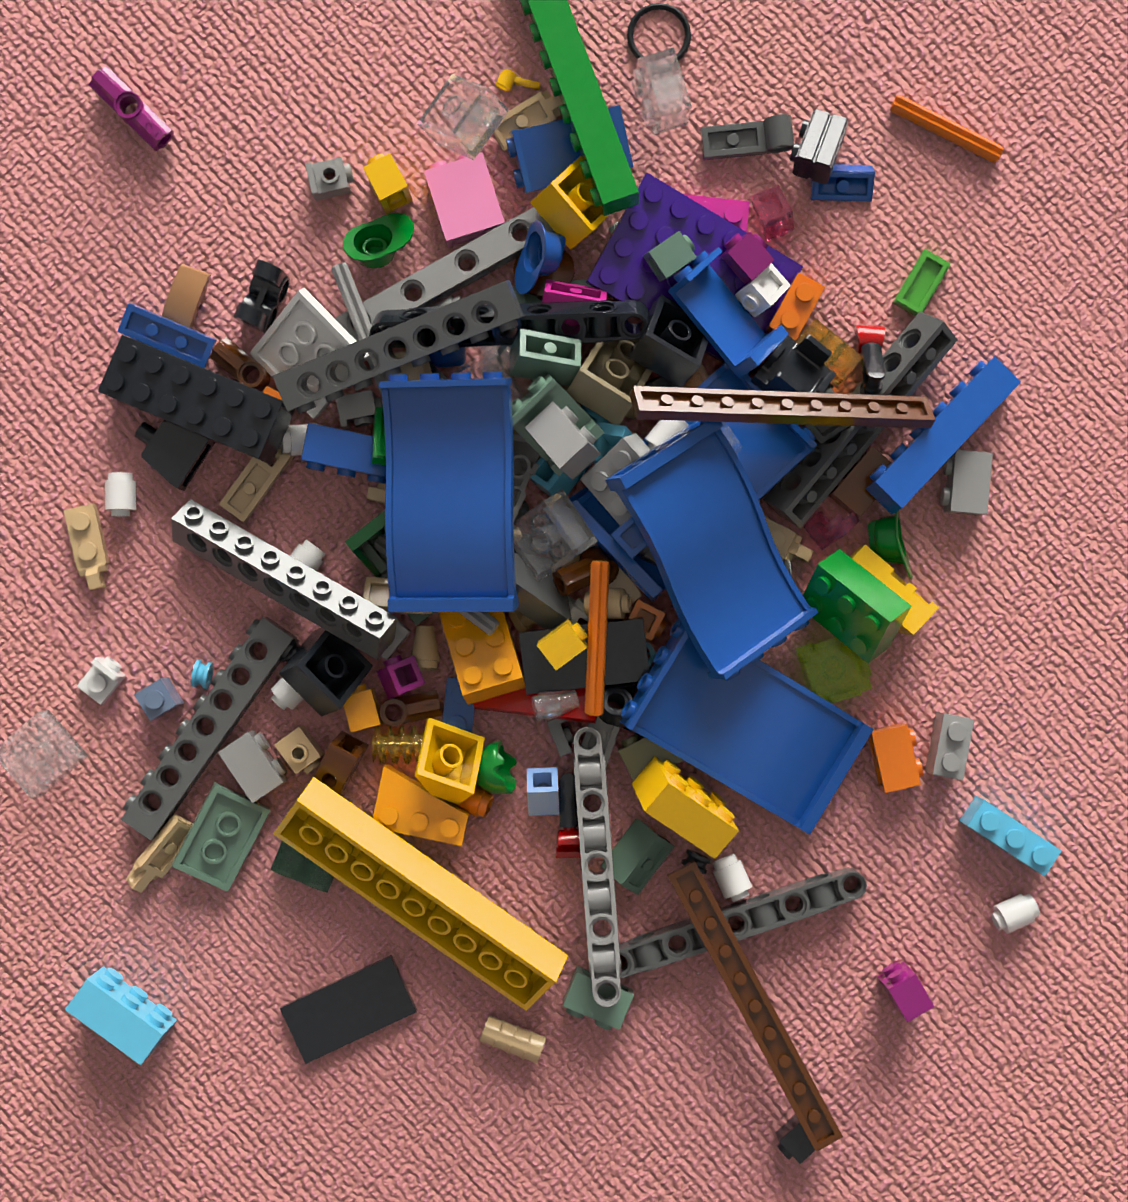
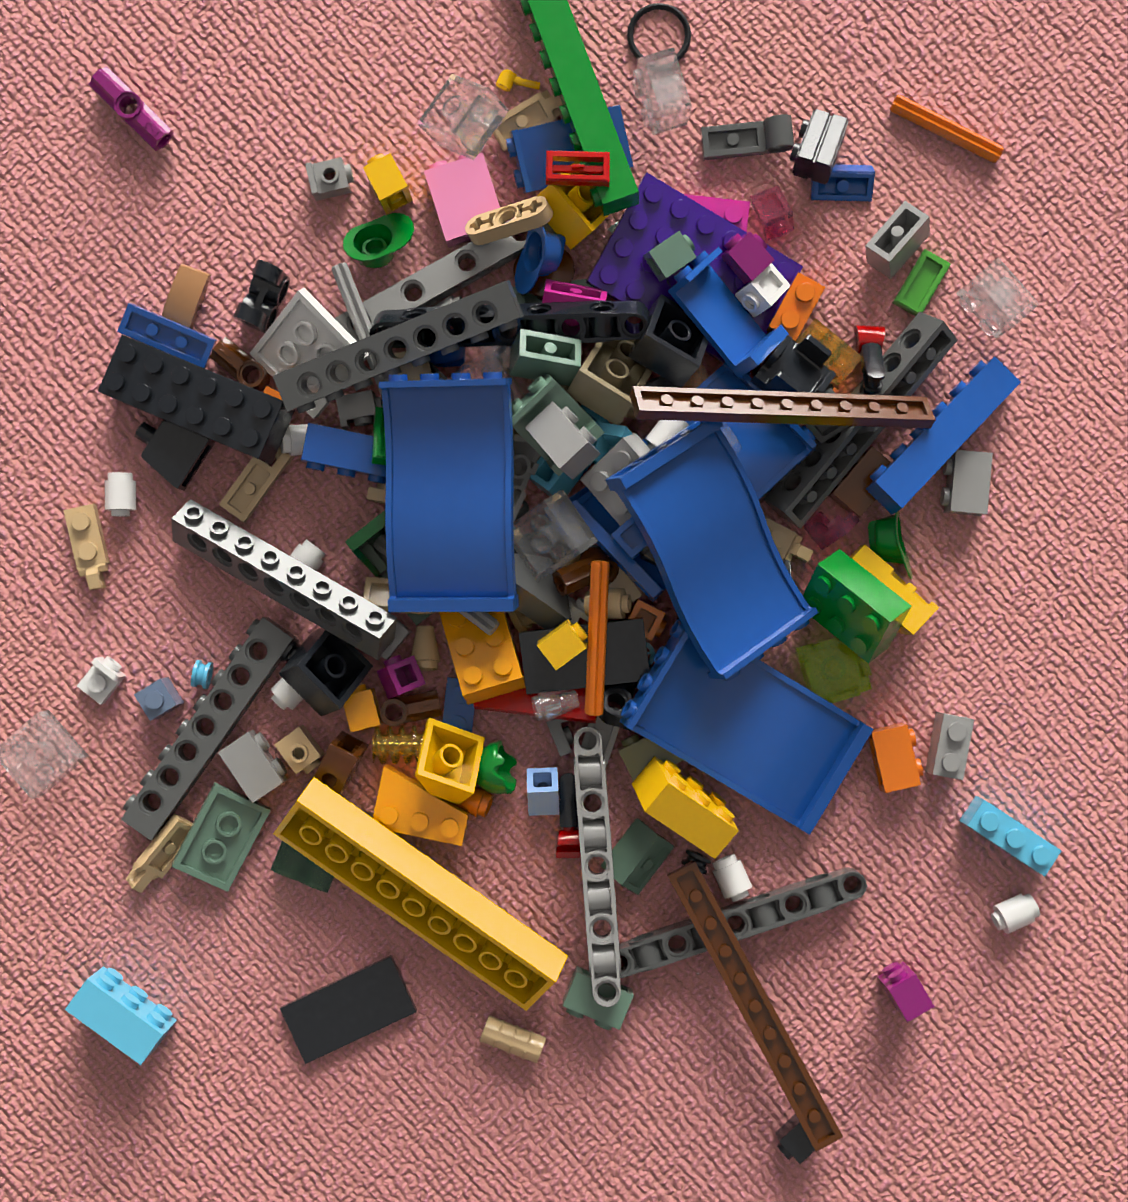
(526, 216): none -> tan beam
(577, 180): none -> red tile
(897, 239): none -> light grey brick
(997, 299): none -> clear brick

